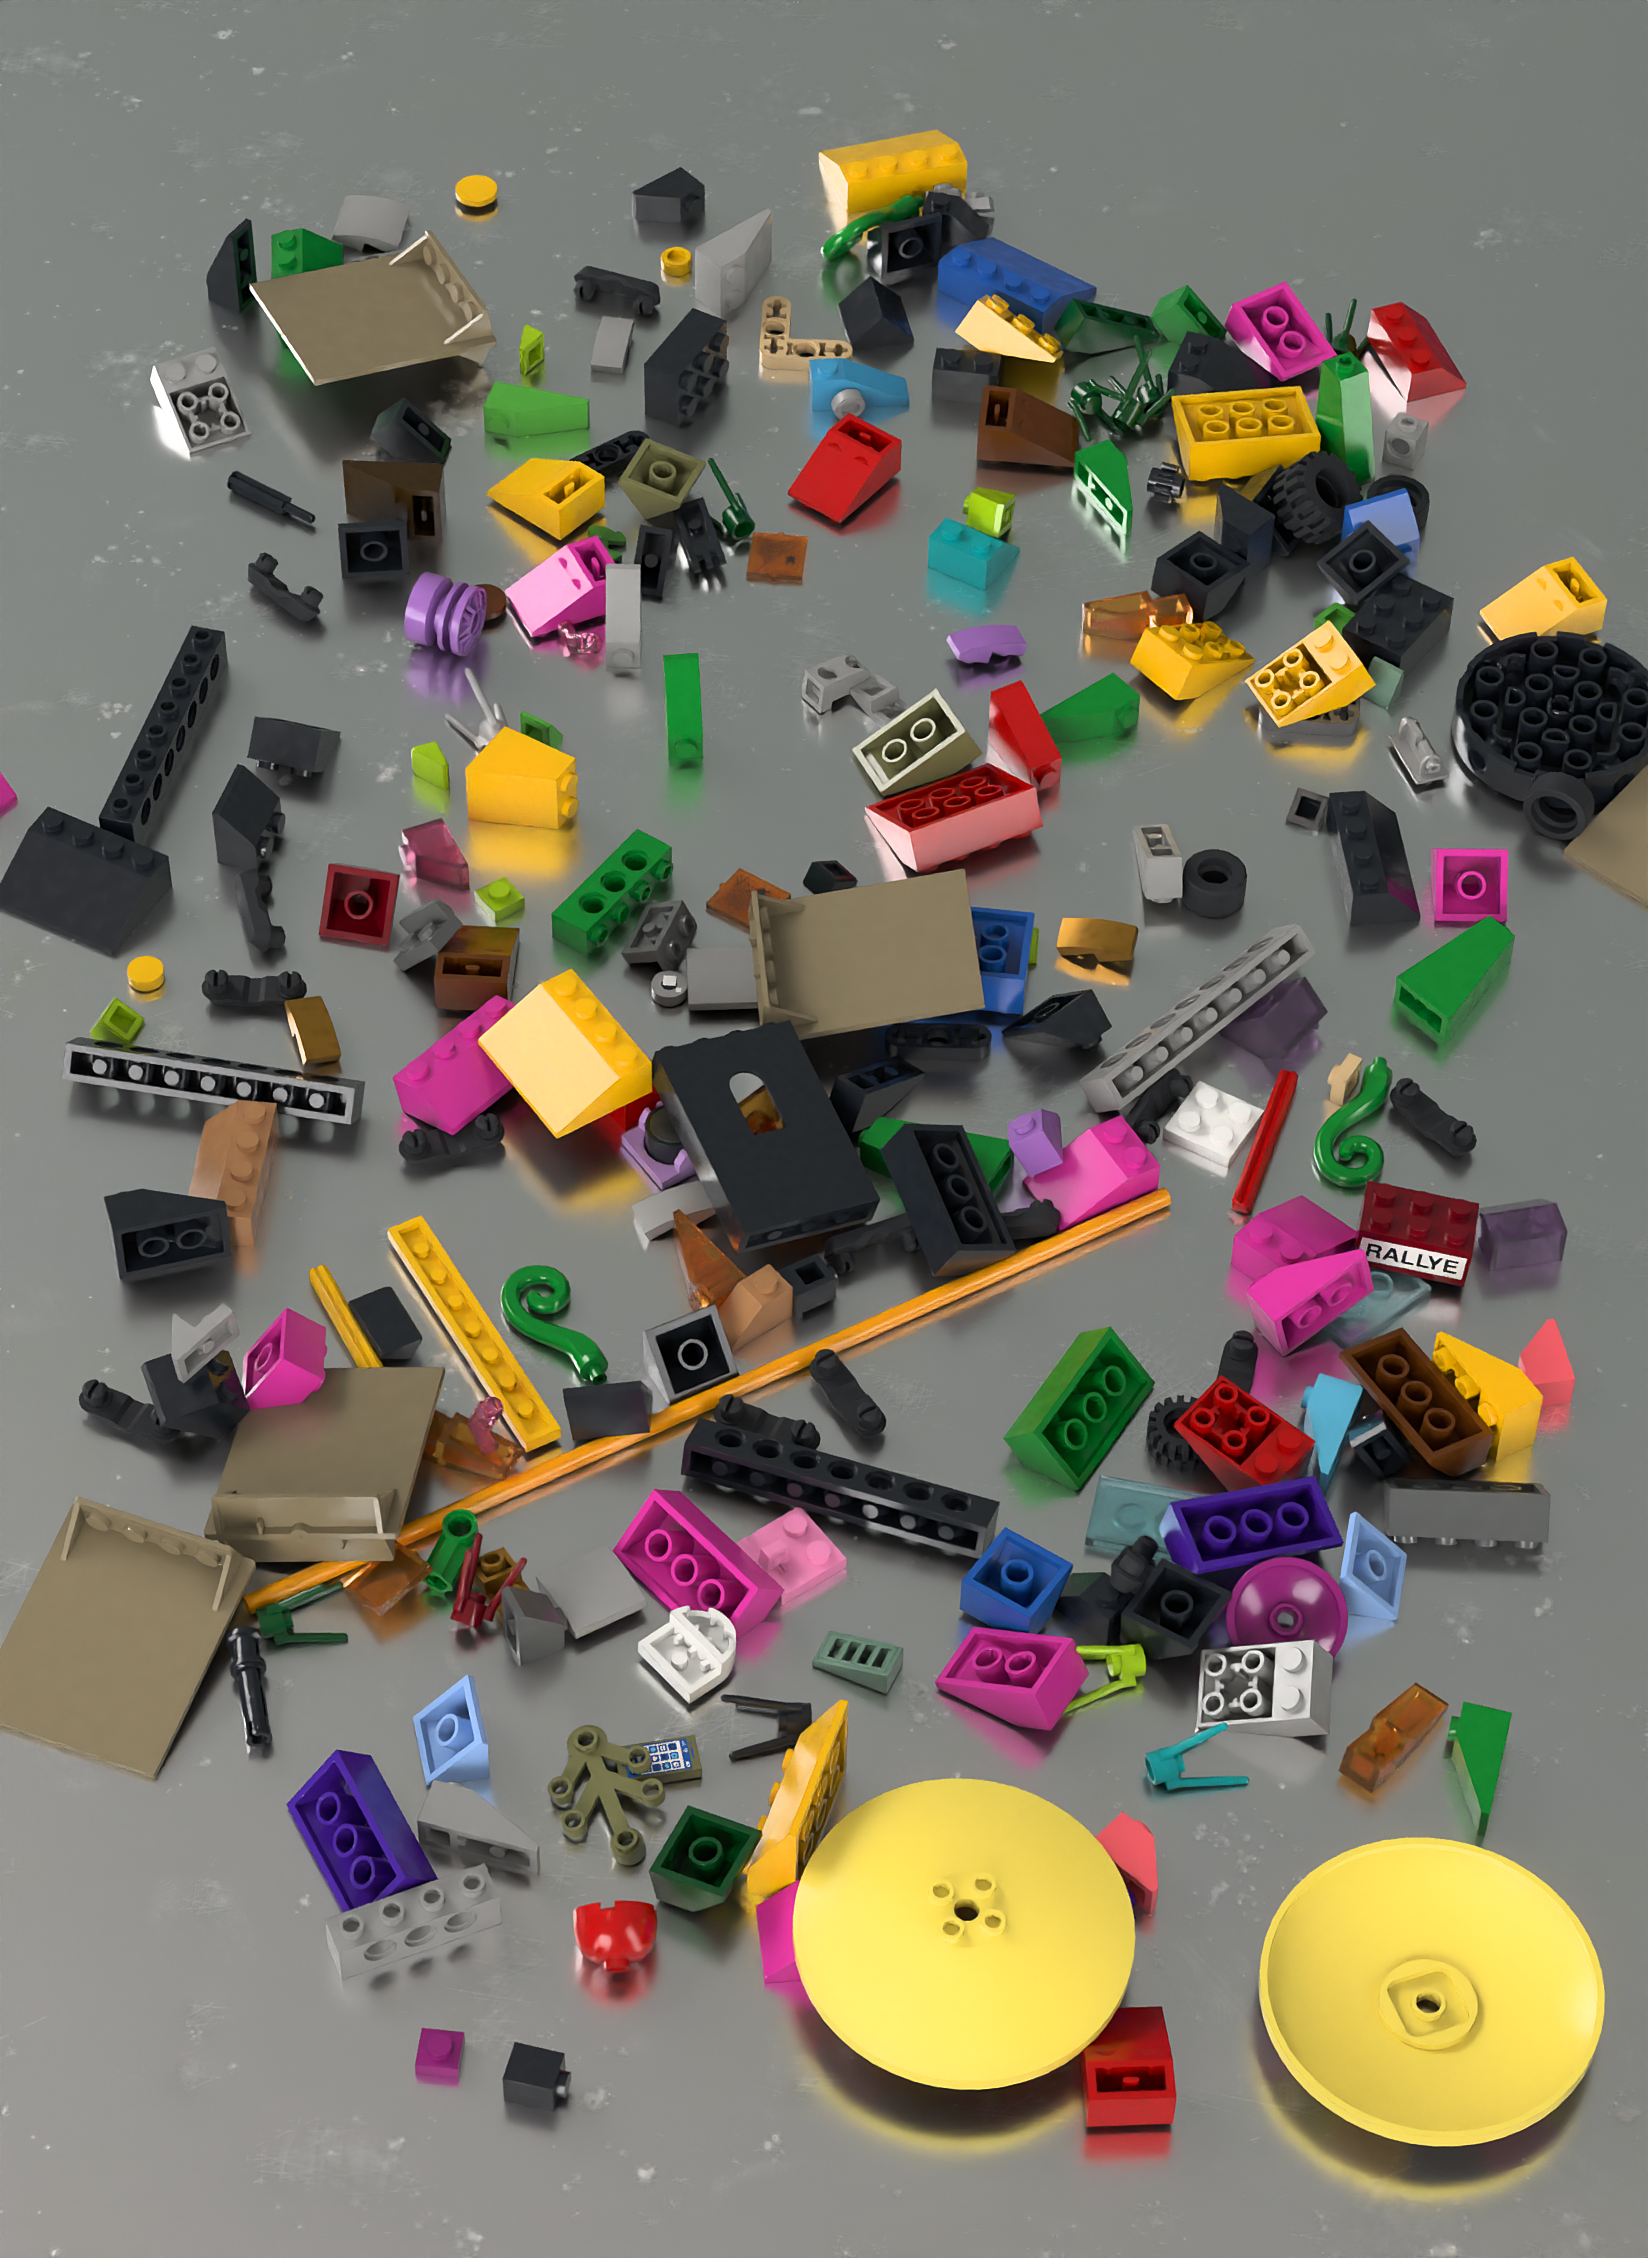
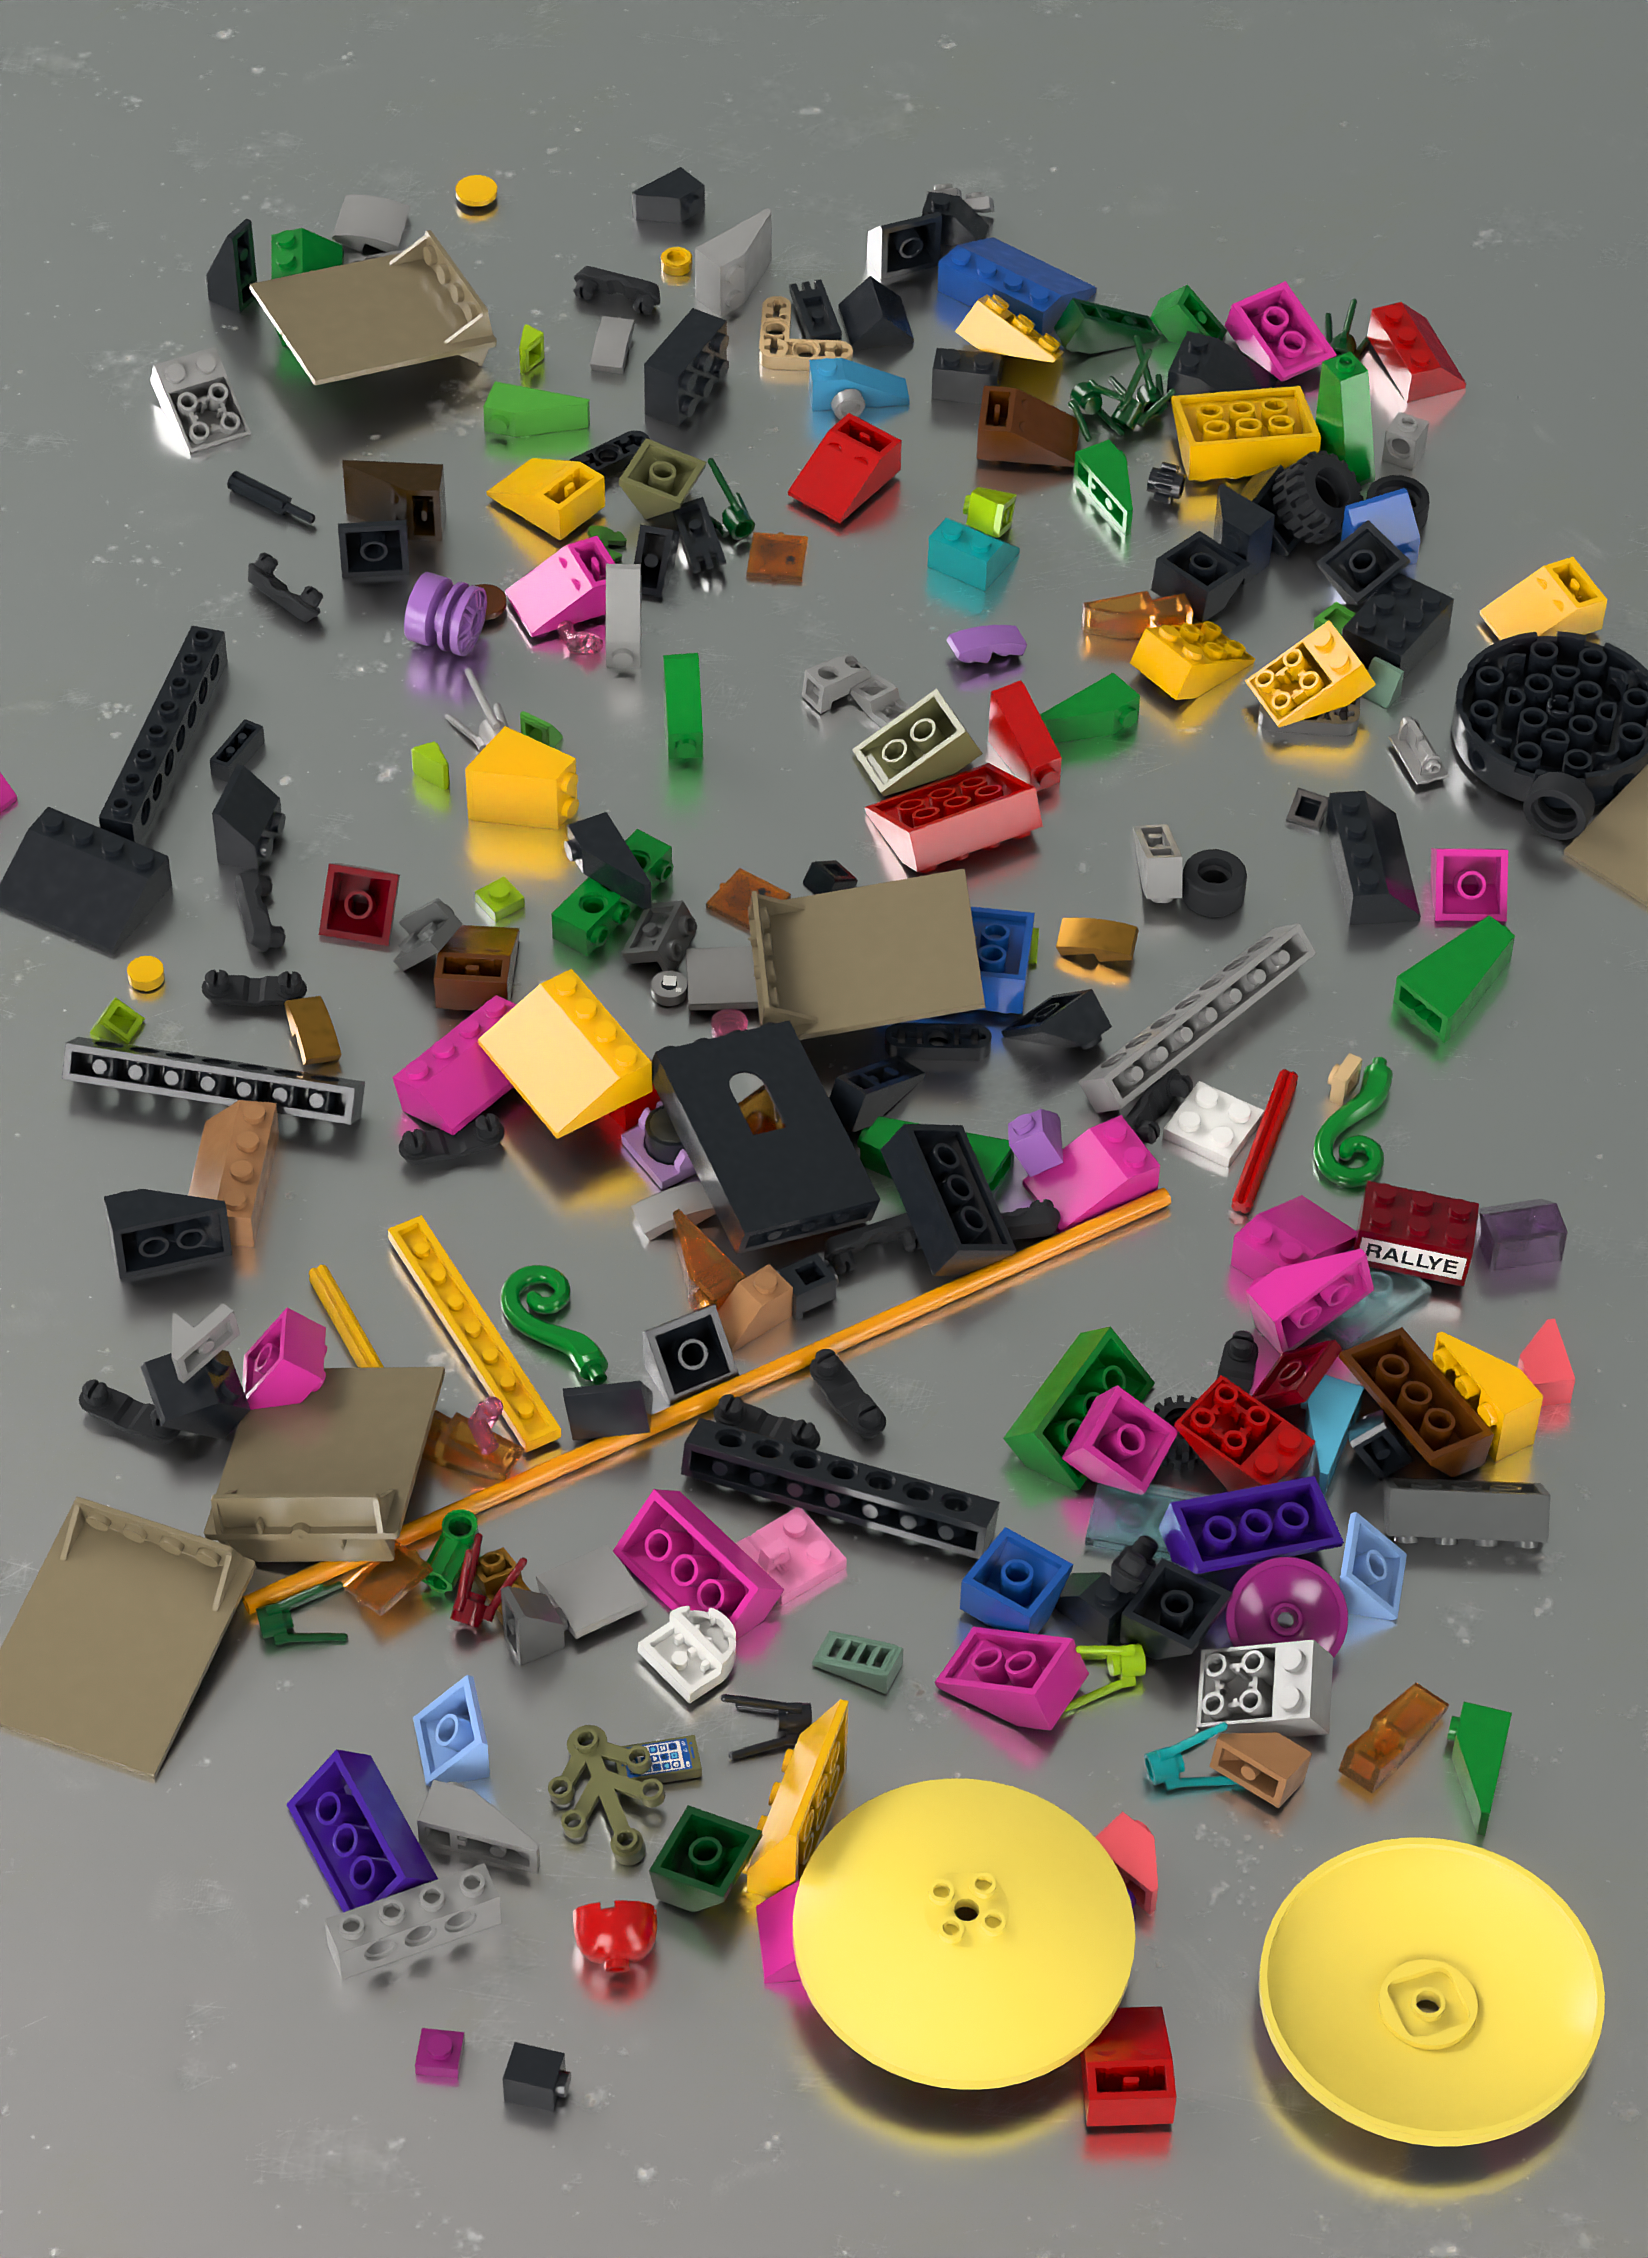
(237, 749): none -> black piece
(248, 1670): black pin -> none
(292, 745): black slope -> none
(386, 1324): black slope -> none
(410, 434): black slope -> none
(434, 855): clear pink slope -> none
(607, 858): none -> black slope
(727, 1021): none -> clear pink tile
(815, 311): none -> black hinge
(845, 239): green plant -> none
(887, 169): yellow slope -> none
(1120, 1442): none -> dark pink slope
(1262, 1763): none -> medium nougat slope
(1277, 1020): clear purple slope -> none
(1296, 1374): none -> dark red tile
(1431, 1120): black piece -> none

